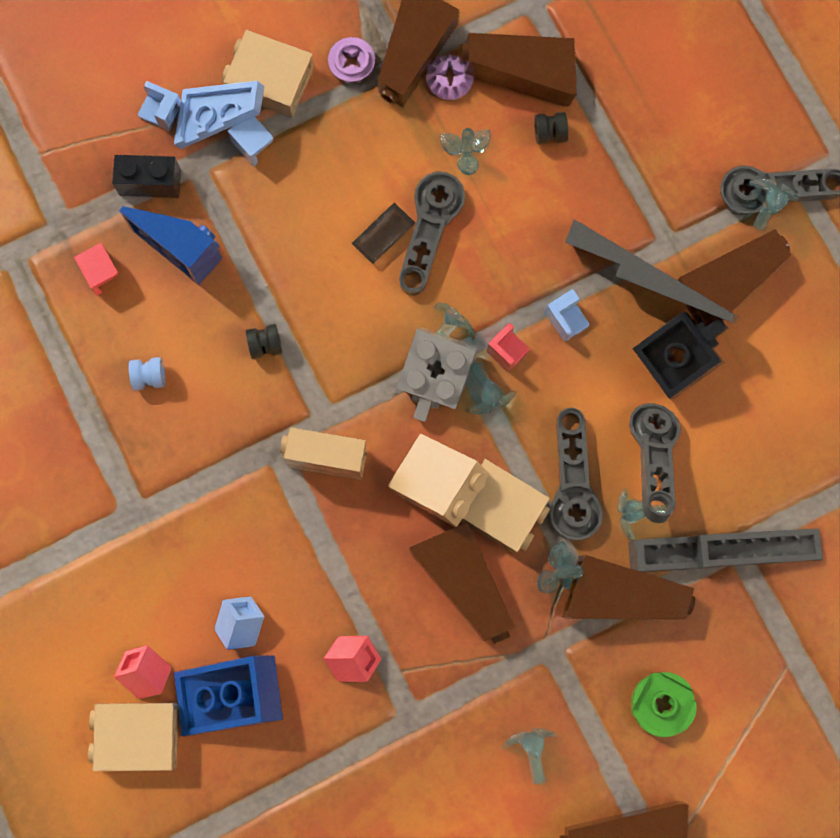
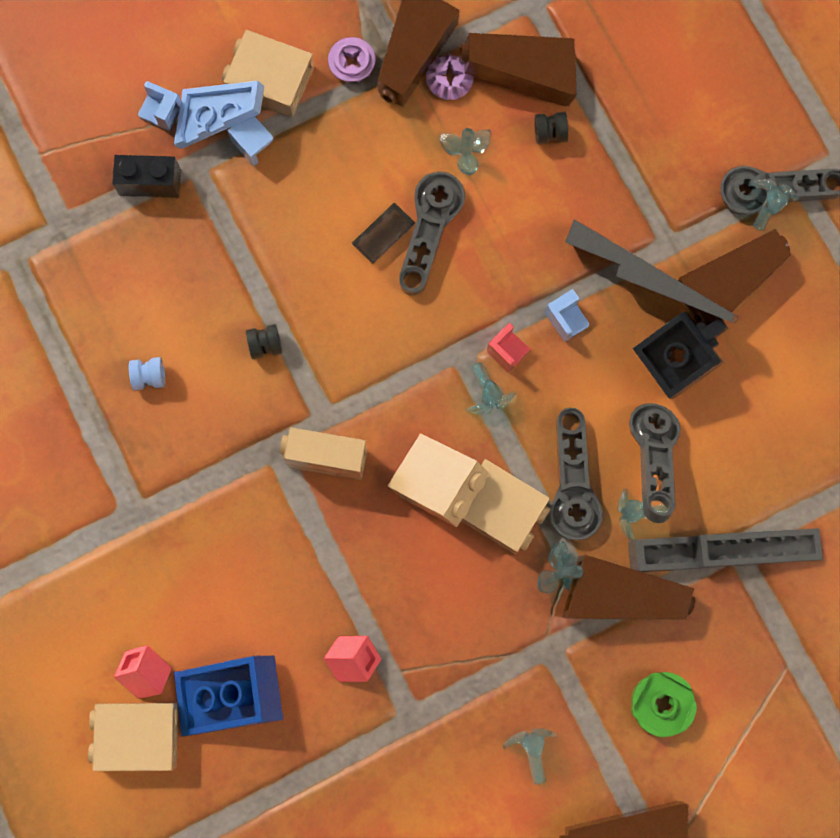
(96, 267): coral panel -> none
(177, 240): blue slope -> none
(239, 622): light blue panel -> none
(419, 378): light grey hinge -> none
(453, 319): clear light blue plant -> none
(463, 576): reddish brown slope -> none

